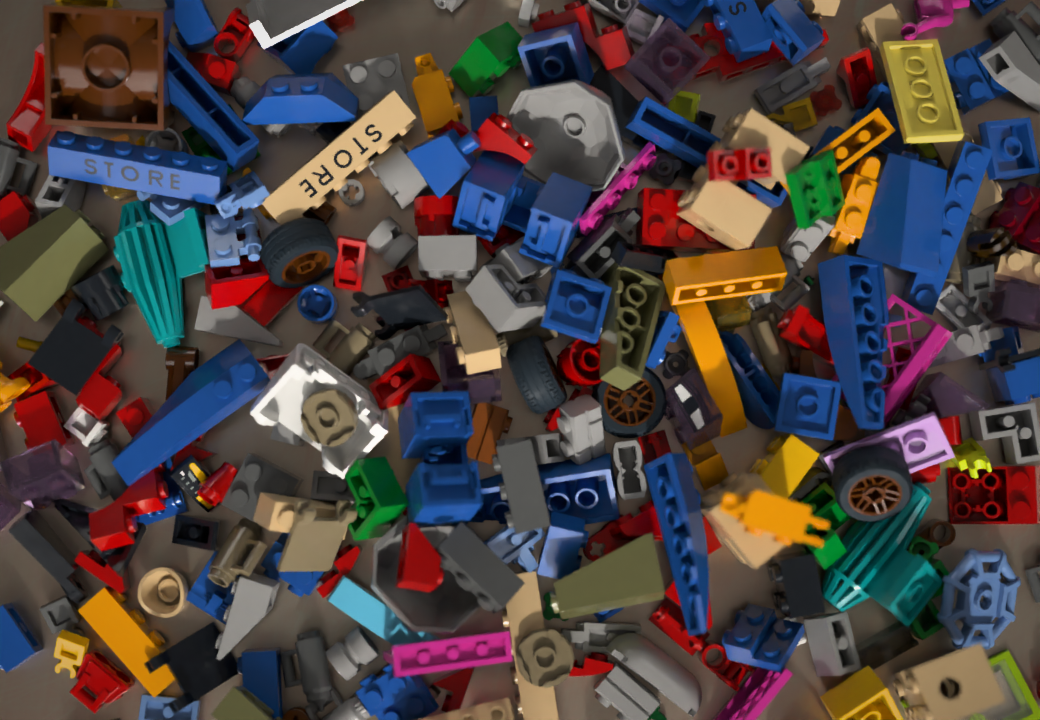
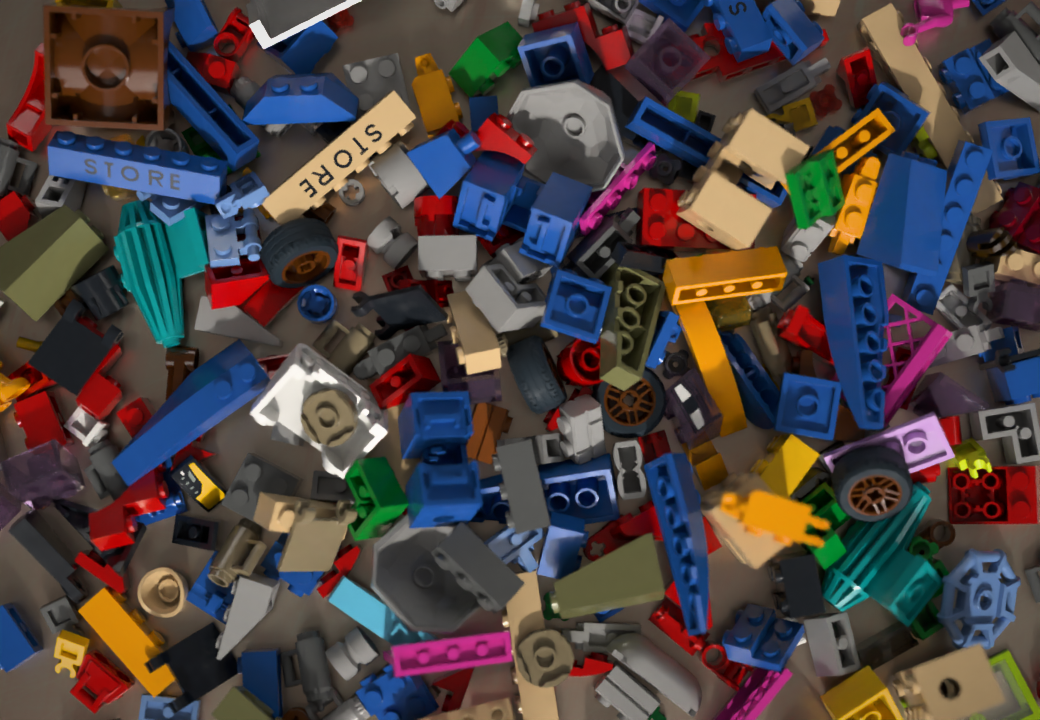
(216, 486): red cone -> none
(418, 562): red slope -> none
(739, 164): red slope -> none
(914, 411): dark grey plate -> none
(921, 91): light yellow plate -> none

